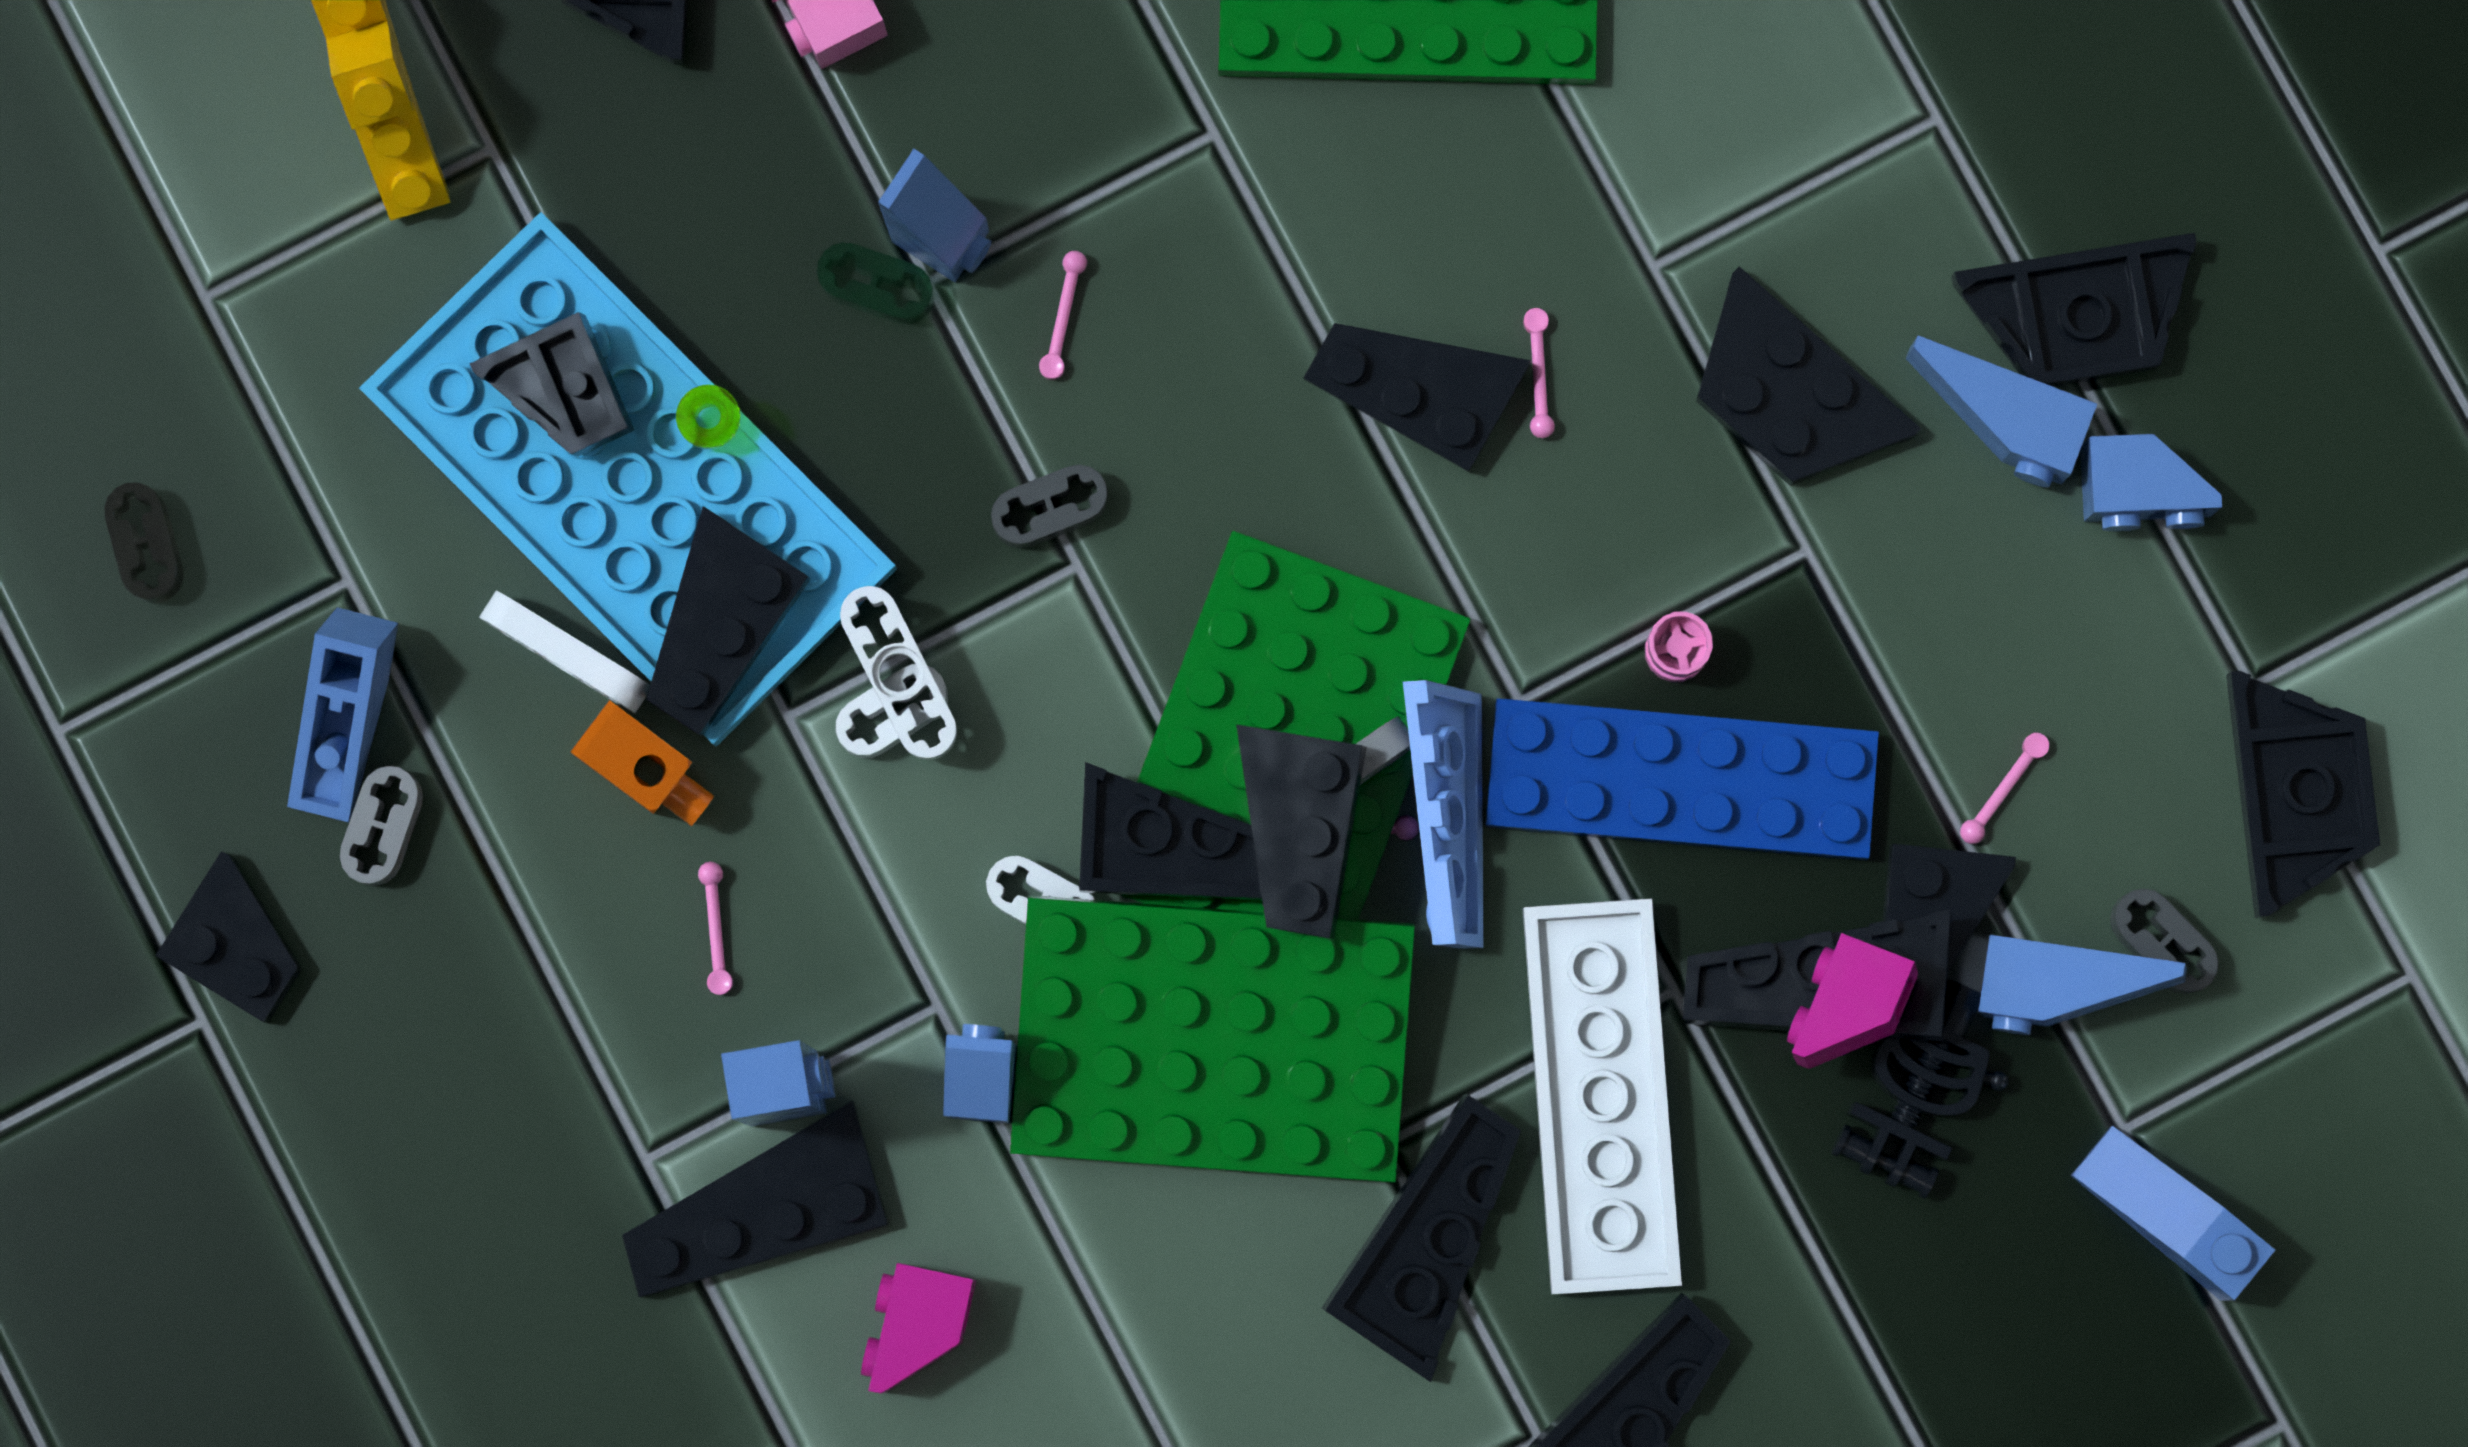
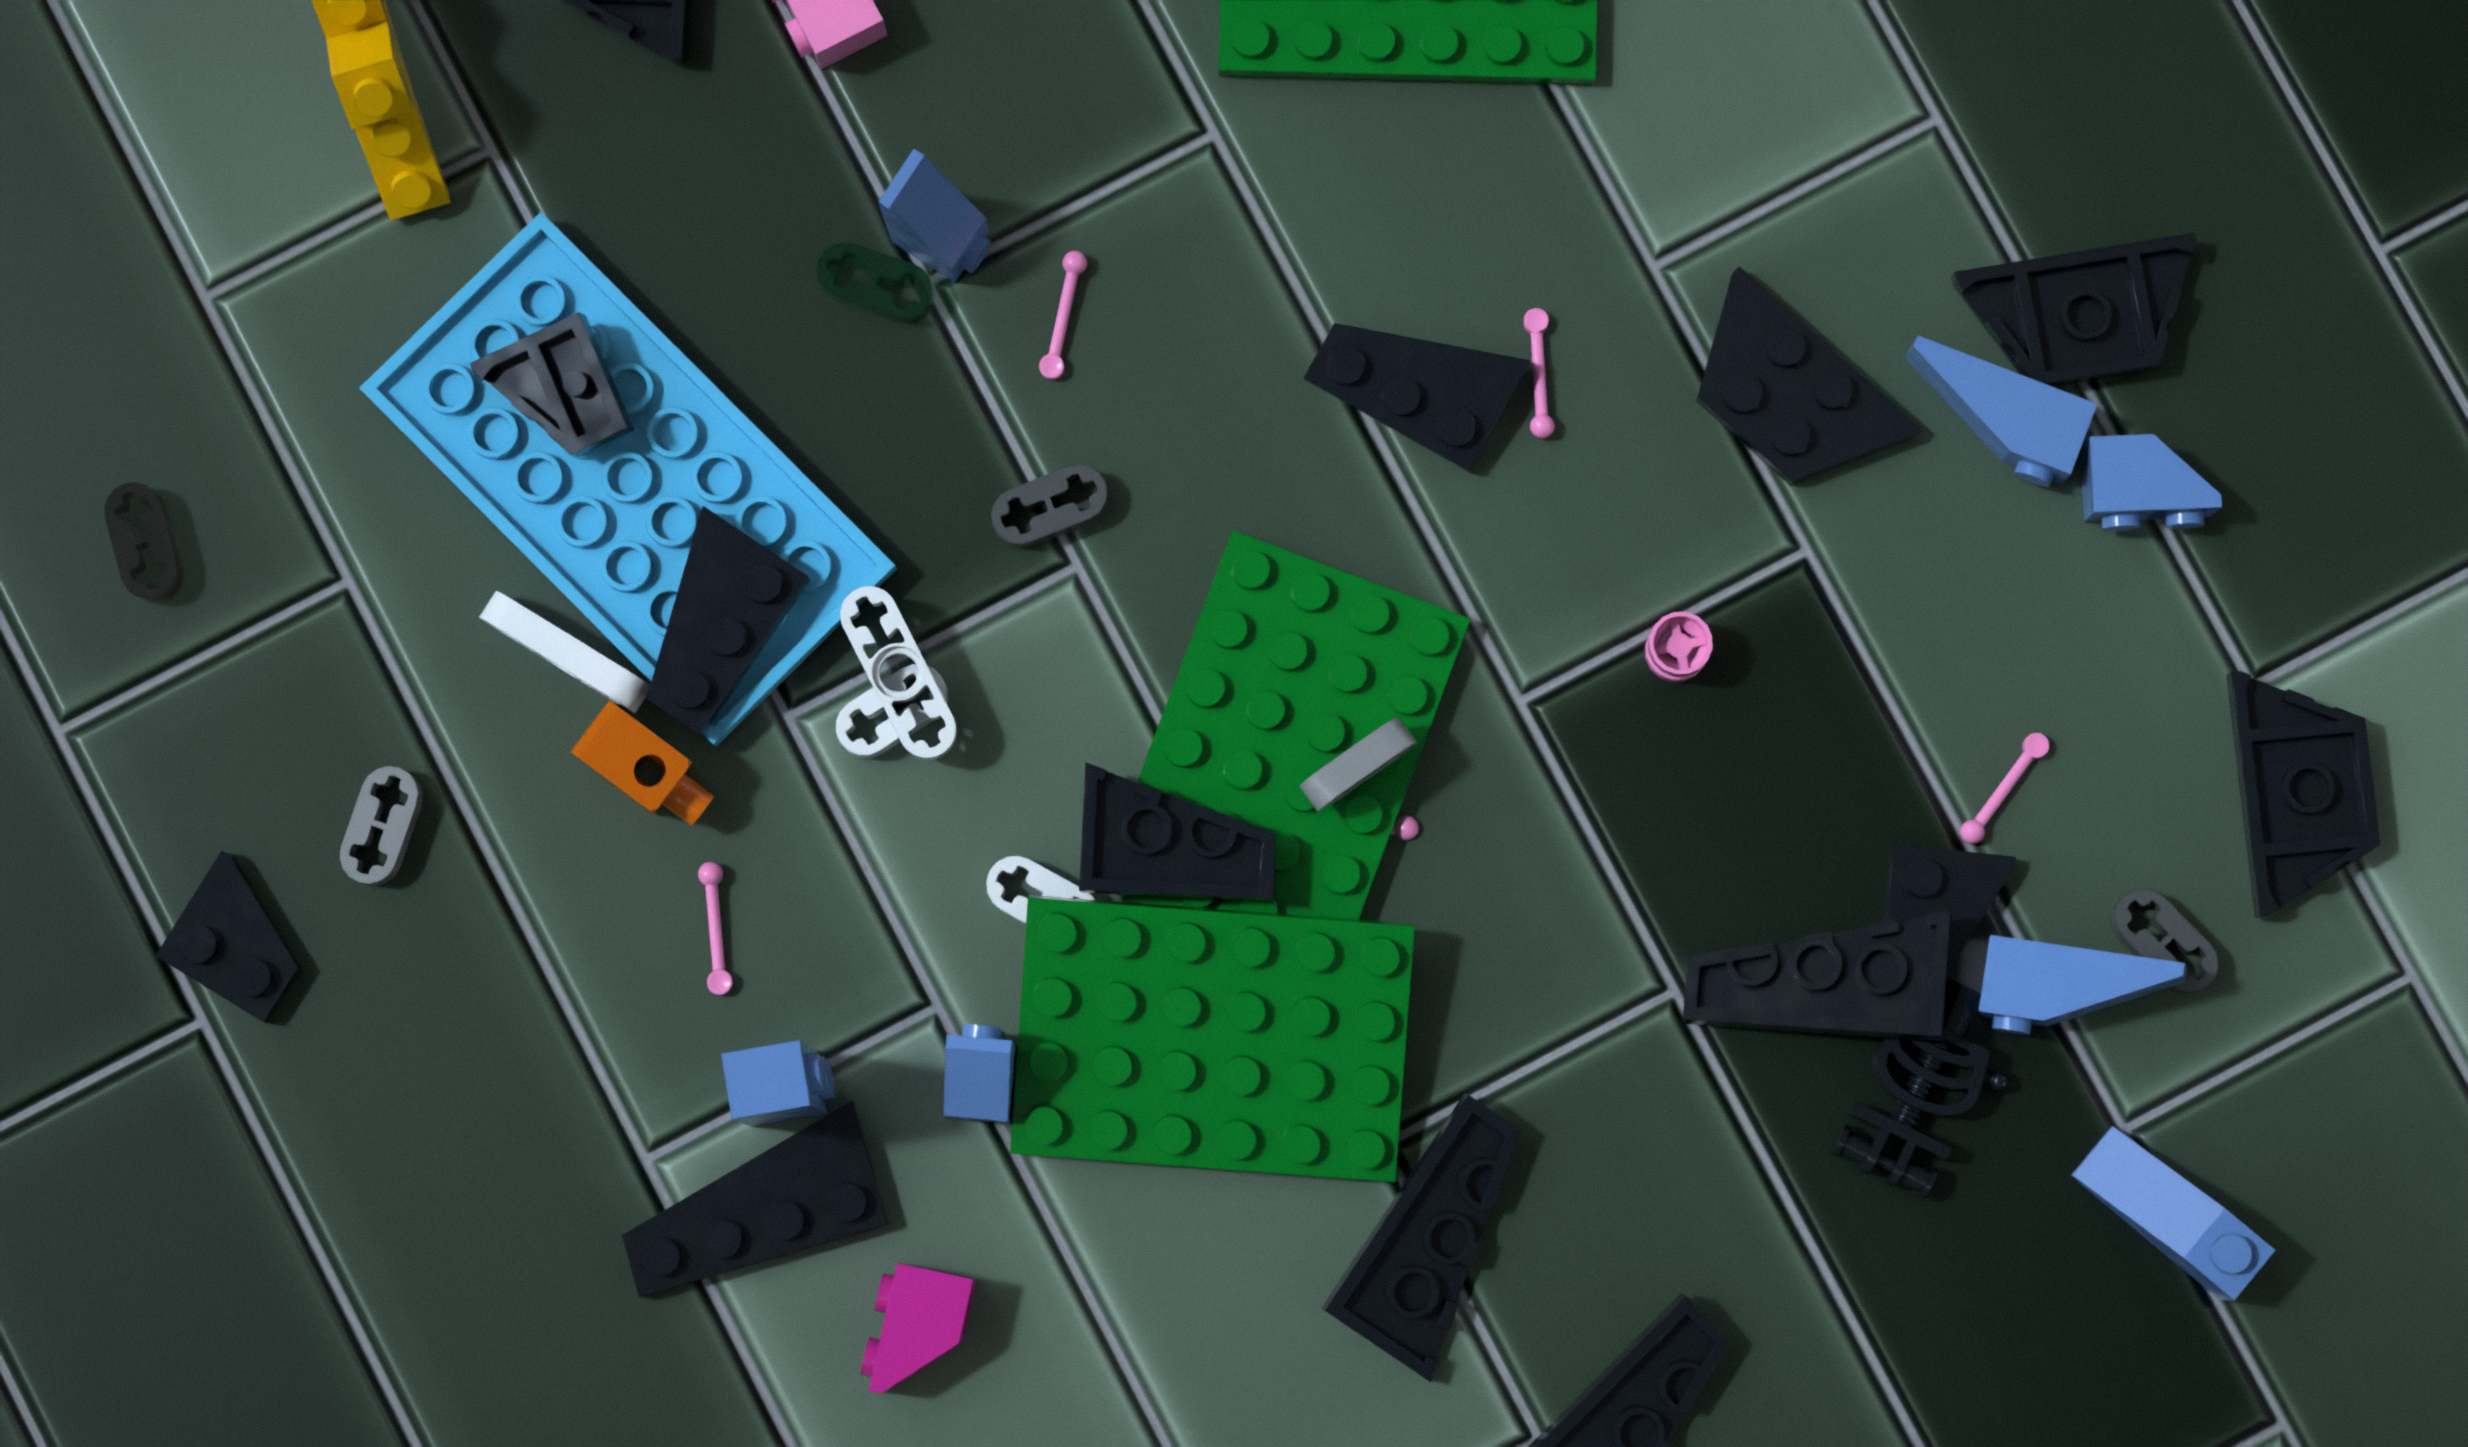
(341, 711): medium blue slope -> none
(704, 397): clear neon green plate -> none
(1301, 823): black wing -> none
(1448, 792): light blue wing -> none
(1601, 1096): white plate -> none
(1682, 779): blue plate -> none
(1856, 1001): dark pink slope -> none

